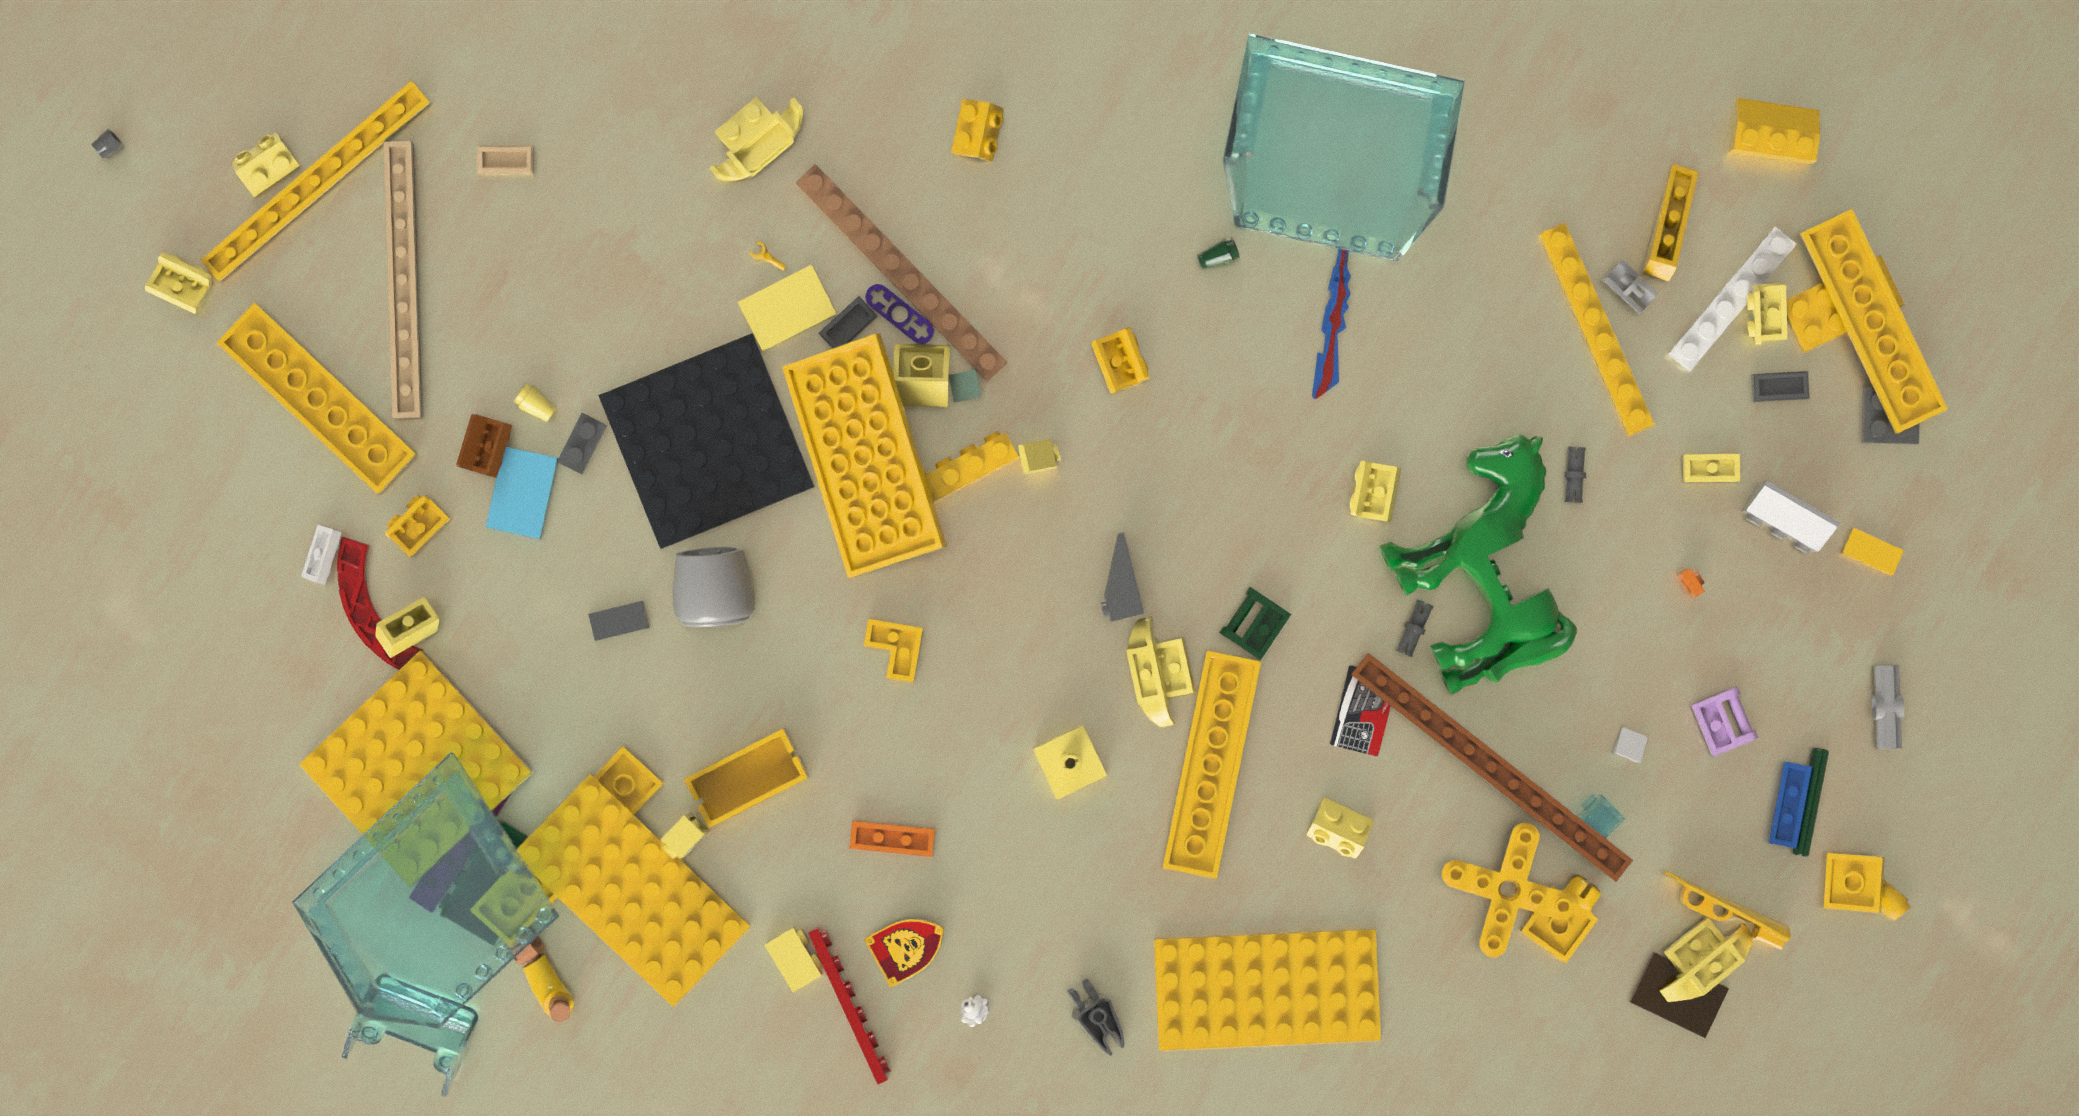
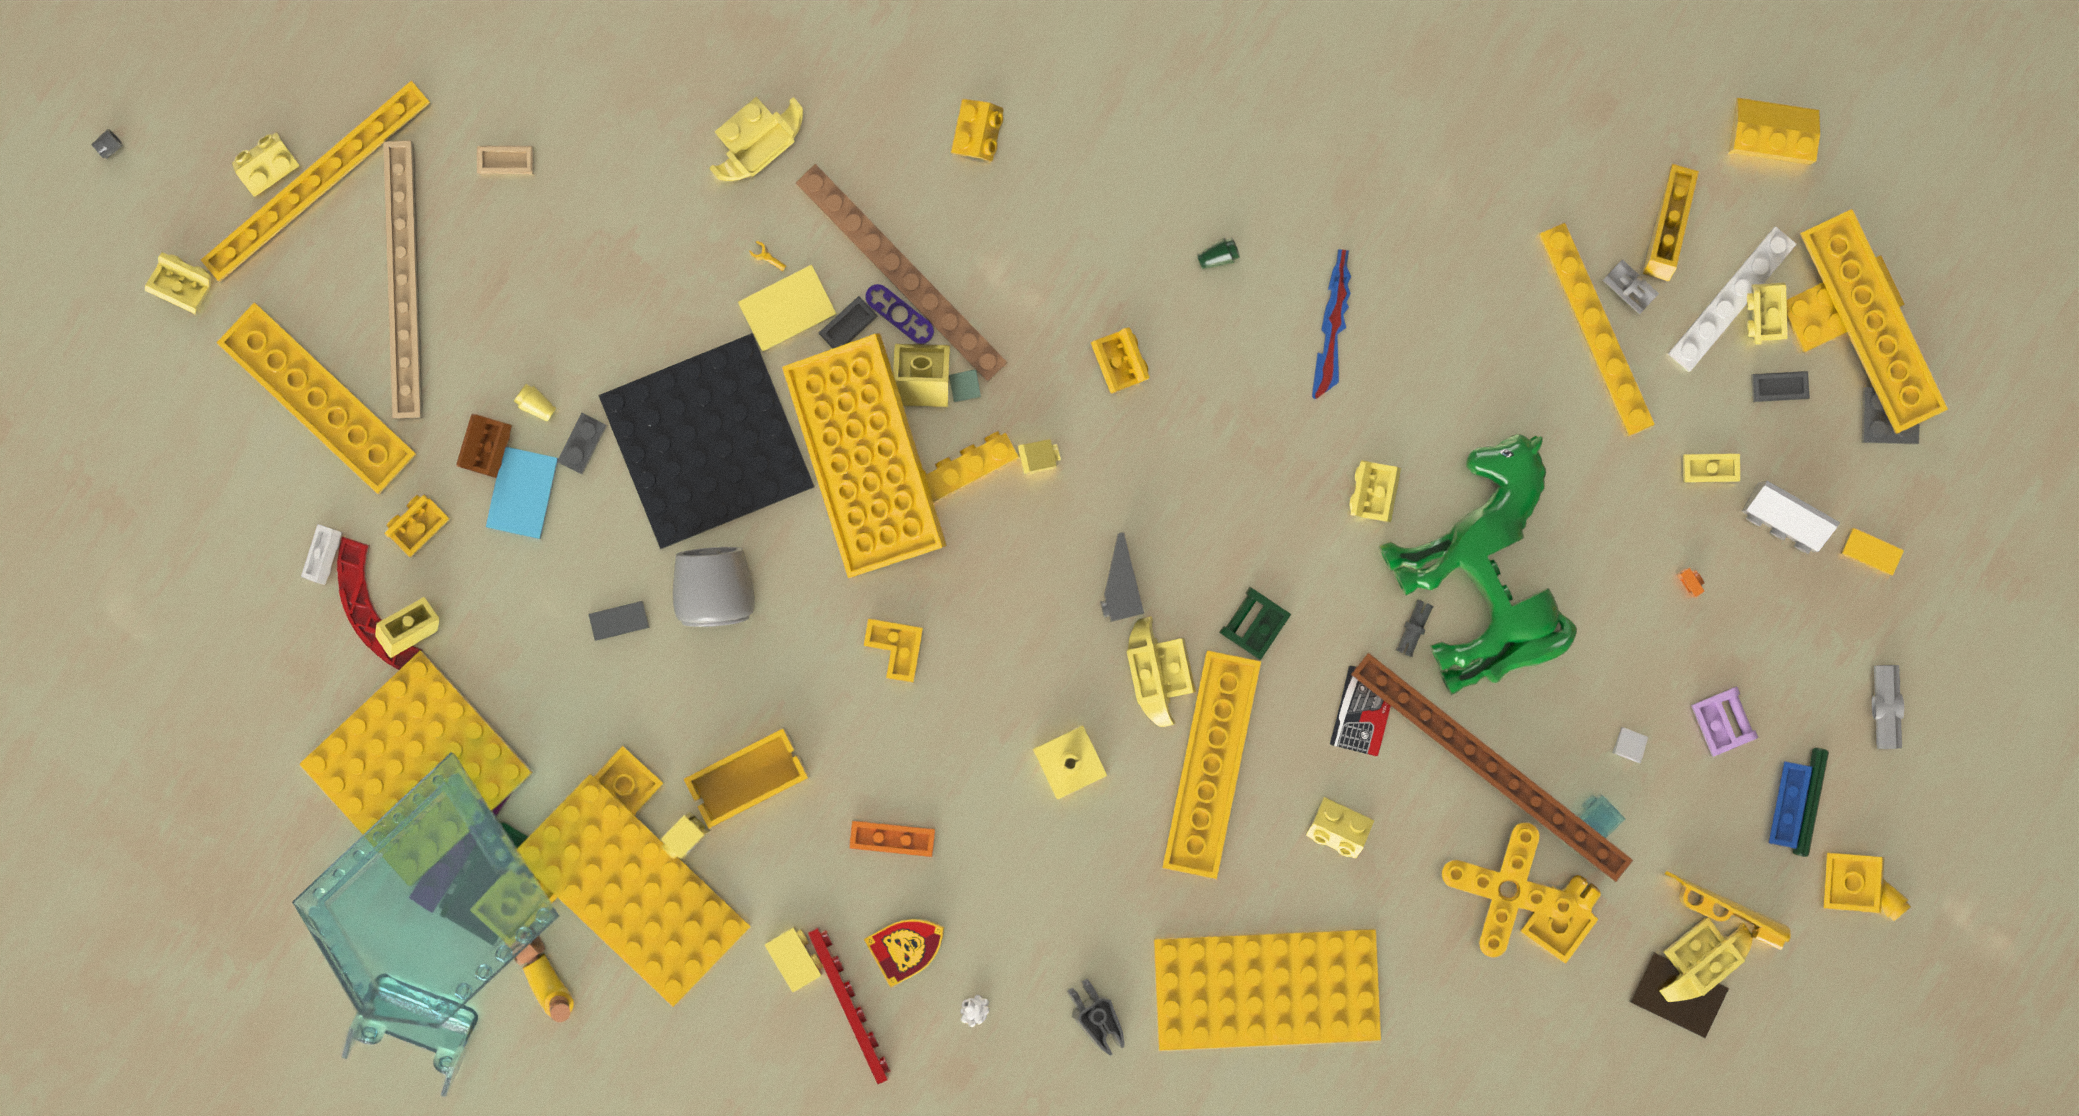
(1339, 148): clear light blue windscreen -> none
(1575, 474): dark grey pin -> none

